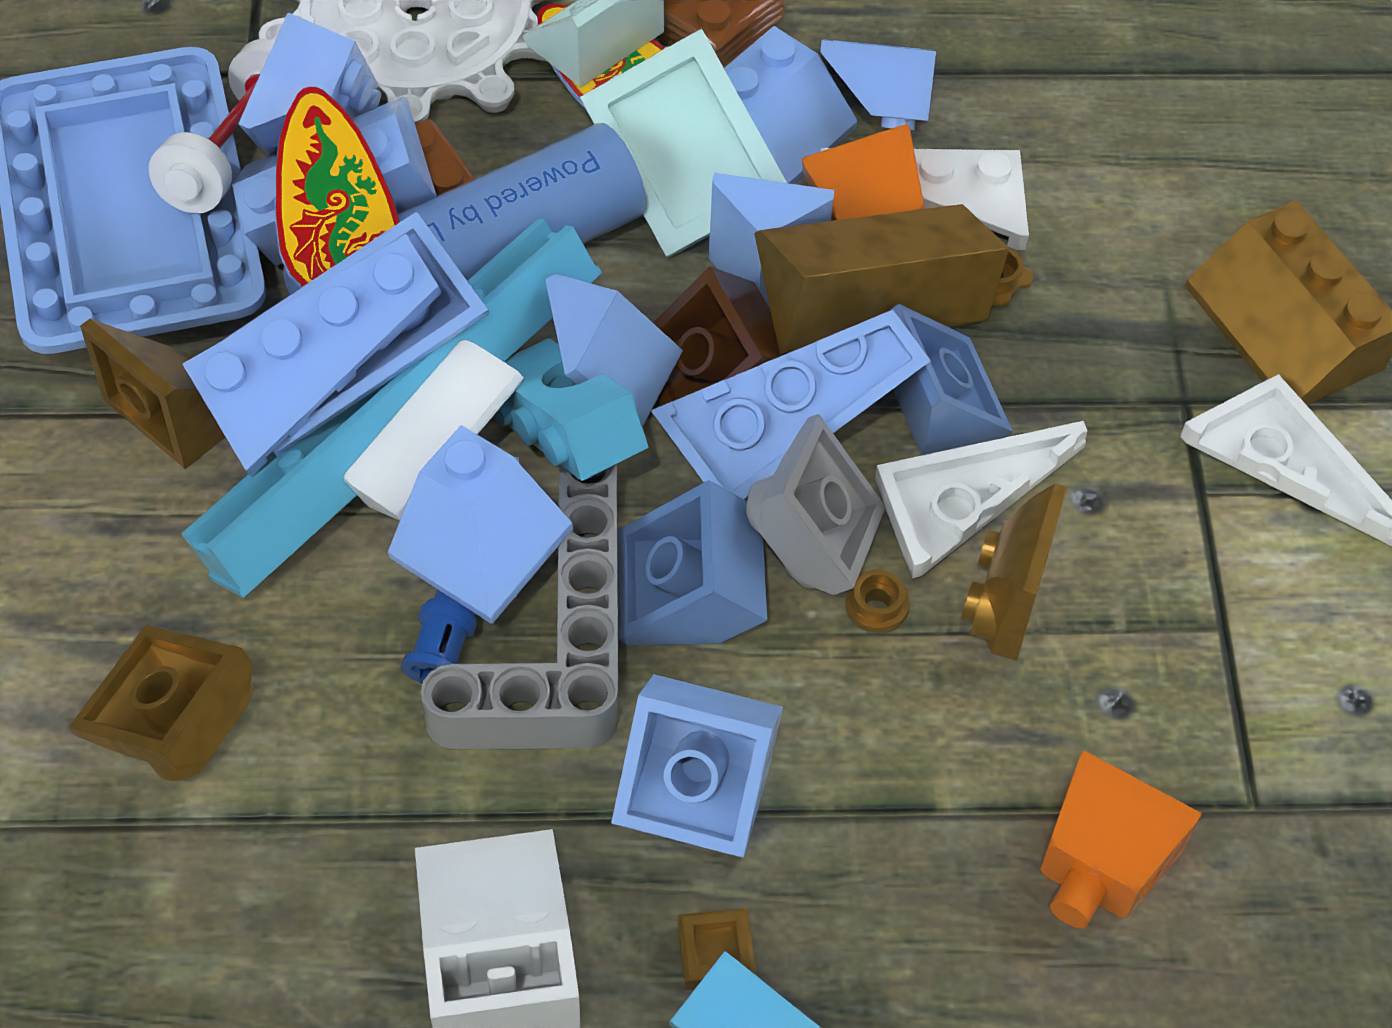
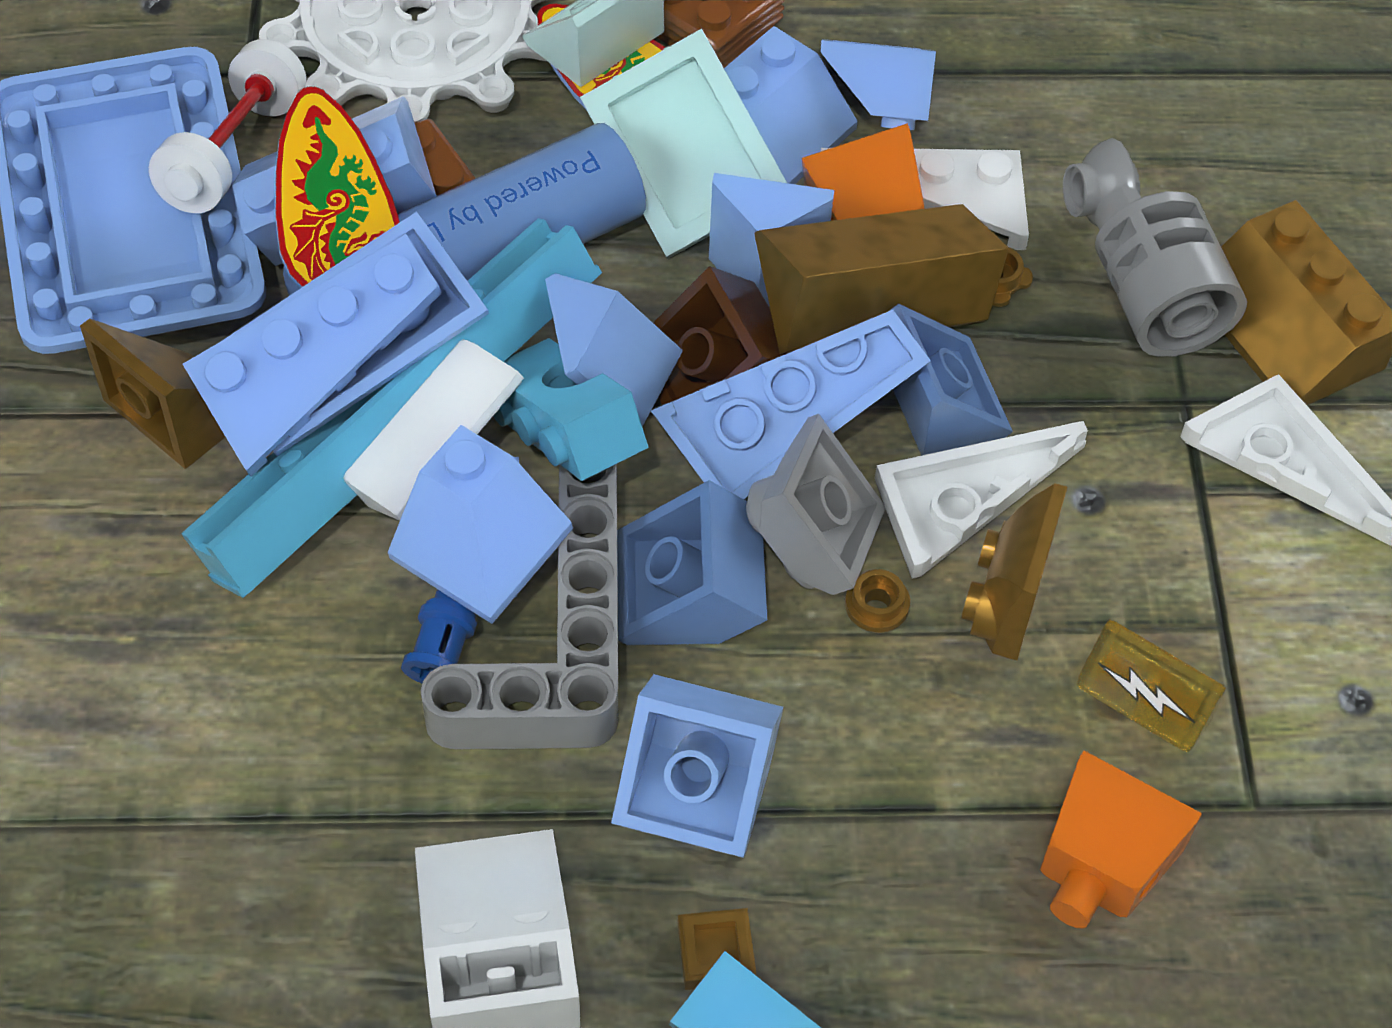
(169, 701): pearl gold slope -> none
(304, 58): light blue slope -> none
(1150, 686): none -> clear yellow slope
(1155, 254): none -> light grey cylinder

